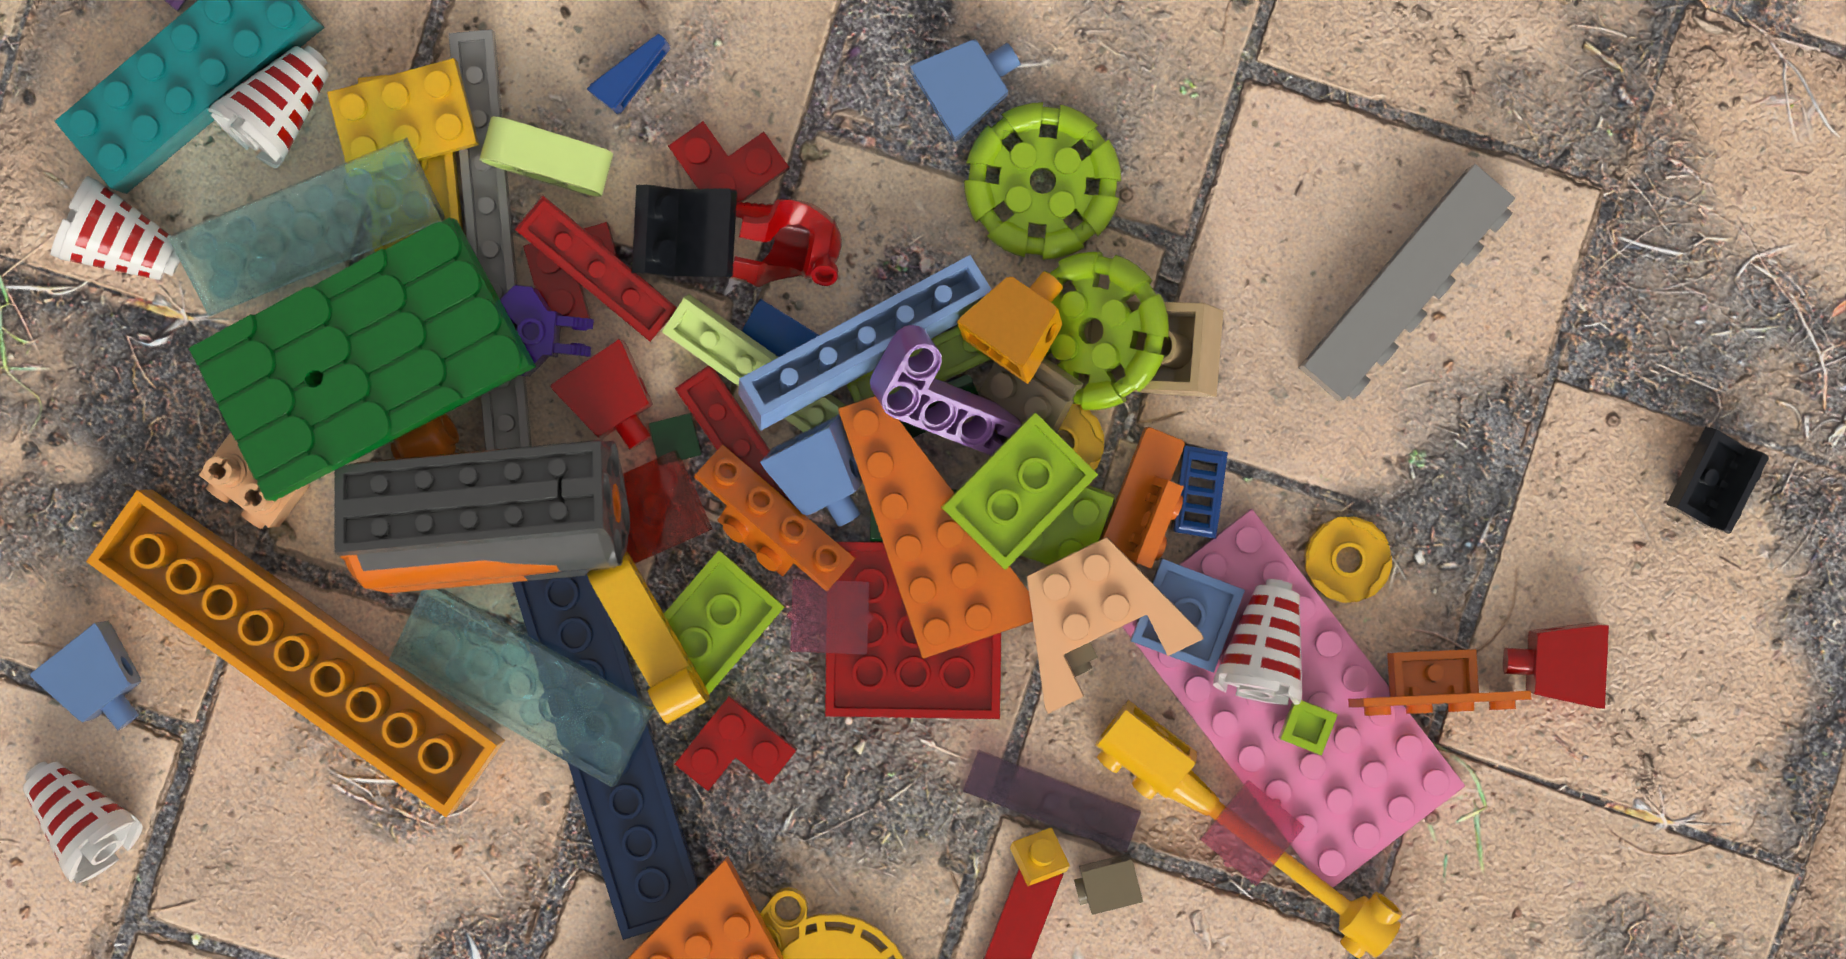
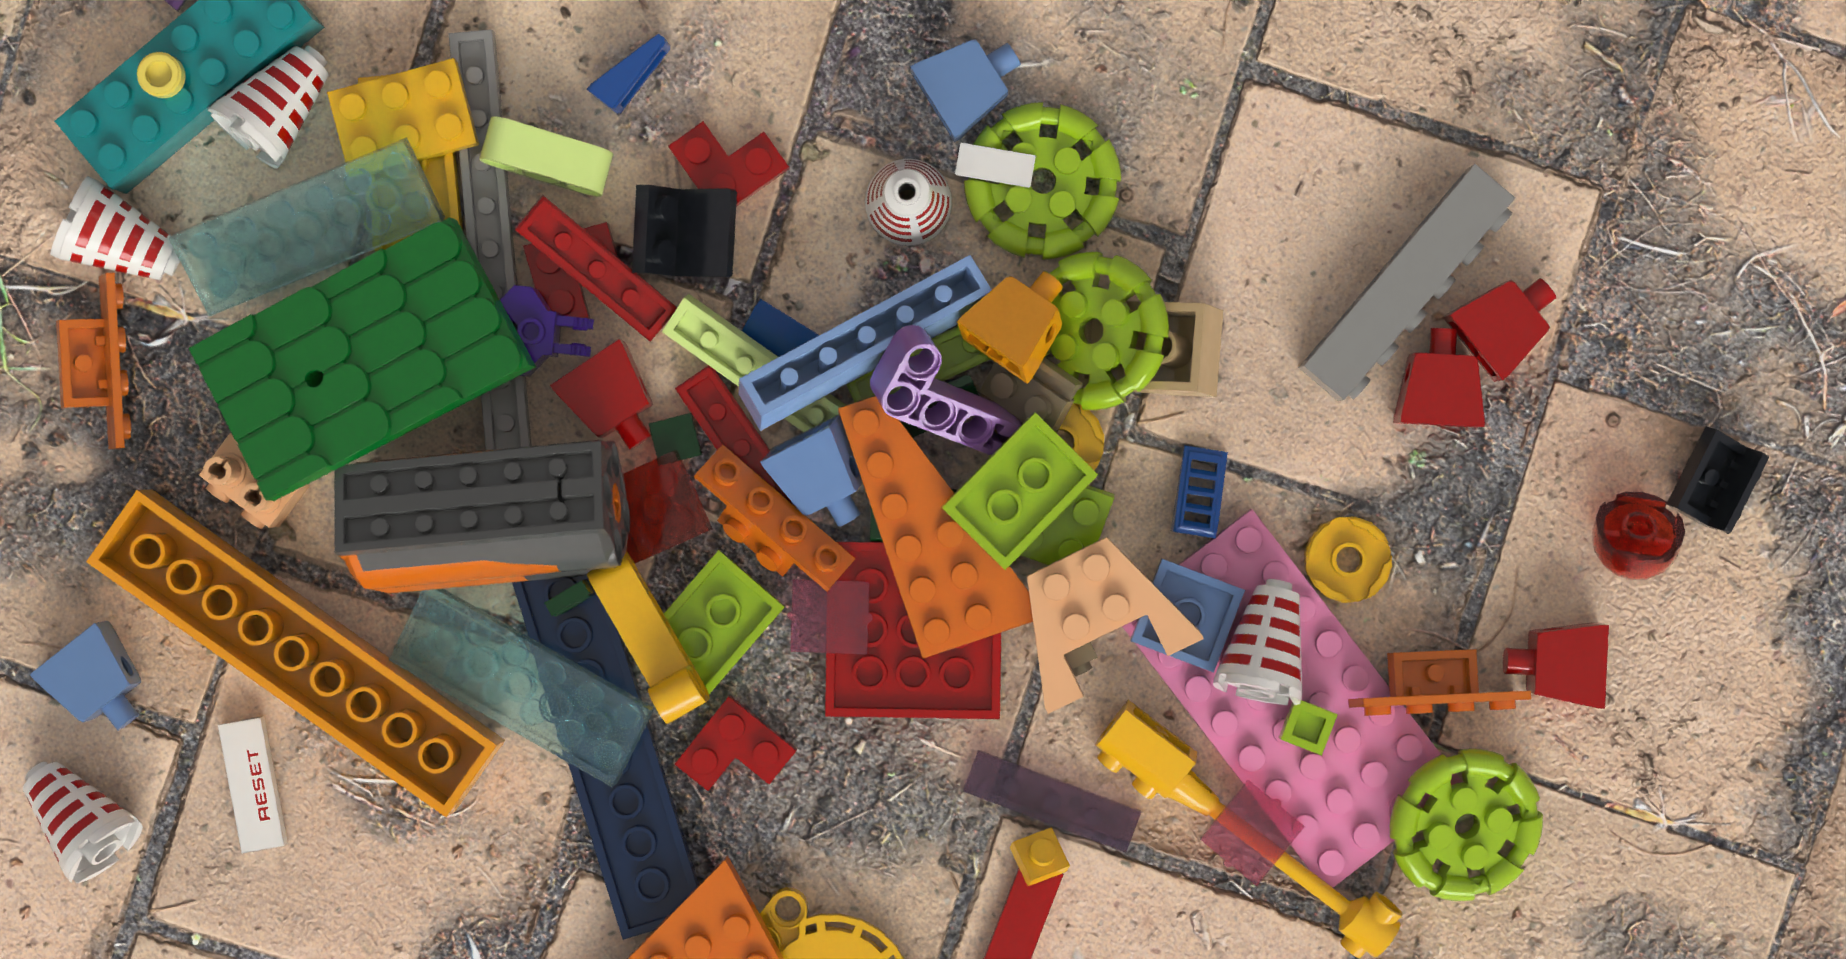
(91, 362): none -> orange bracket
(161, 75): none -> light yellow tile
(252, 784): none -> white tile
(430, 439): orange head -> none
(570, 598): none -> dark green tile
(804, 242): red piece -> none
(911, 220): none -> white cone
(995, 165): none -> white sticker
(1108, 884): dark tan brick -> none
(1147, 499): orange bracket -> none
(1441, 386): none -> red torso
(1479, 845): none -> lime plate
(1503, 325): none -> red torso
(1637, 535): none -> clear red cylinder

